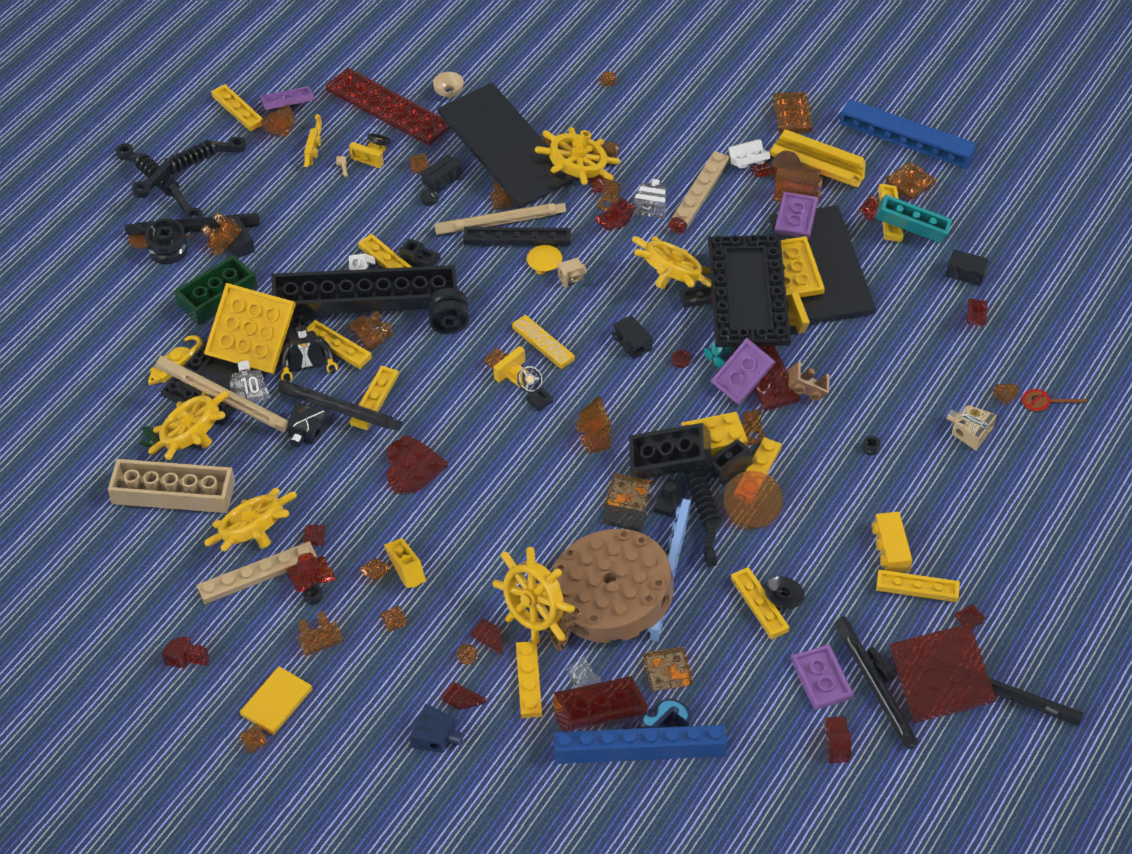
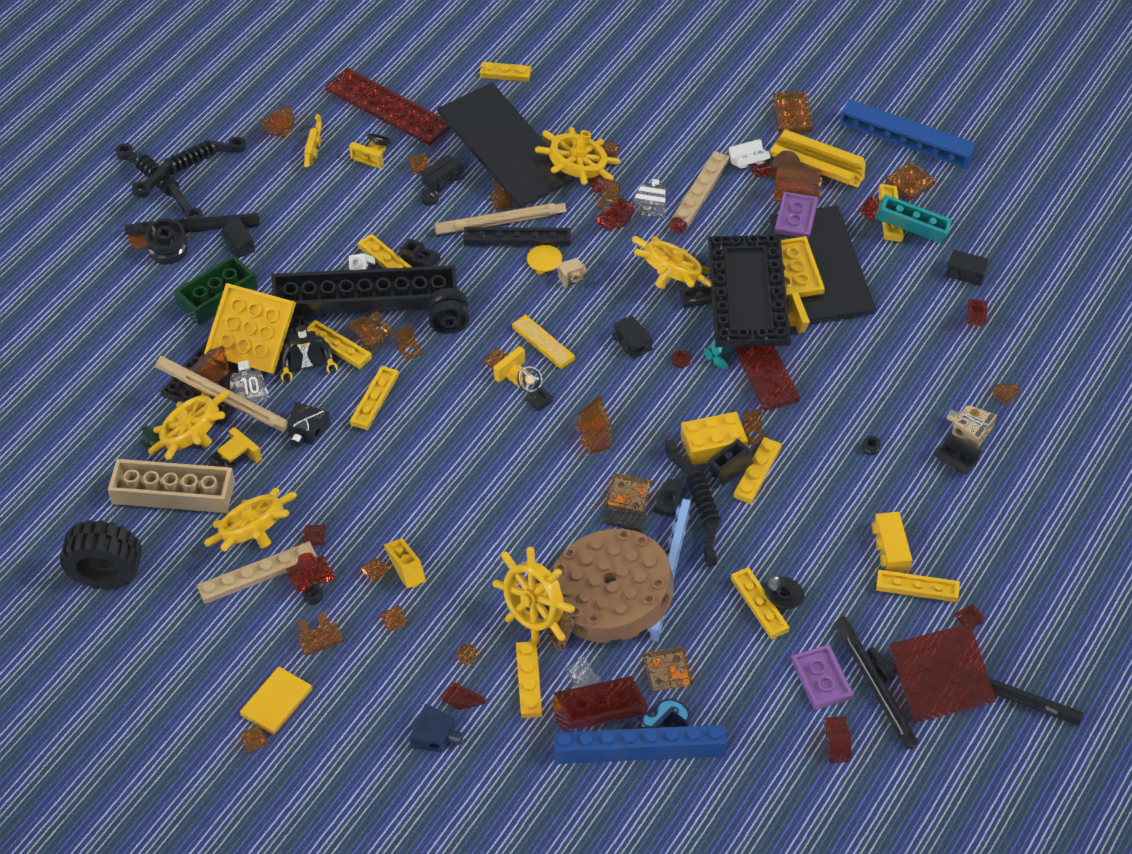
(100, 554): none -> black tyre
(179, 355): yellow plate -> none
(181, 651): clear red brick -> none
(212, 365): none -> clear orange slope
(224, 235): clear orange plate -> none
(235, 447): none -> yellow piece
(237, 107): yellow plate -> none
(287, 97): medium lavender tile -> none
(339, 405): black piece -> none
(341, 161): tan hand -> none
(405, 339): none -> clear orange bracket
(412, 465): clear red plate -> none
(448, 80): tan piece -> none
(489, 635): clear red tile -> none
(505, 71): none -> yellow plate
(608, 78): clear orange tile -> none
(670, 451): black brick -> none
(743, 371): medium lavender tile -> none
(753, 500): clear orange tile -> none
(805, 383): medium nougat window -> none
(958, 454): none -> black bracket
(1039, 400): dark orange piece -> none

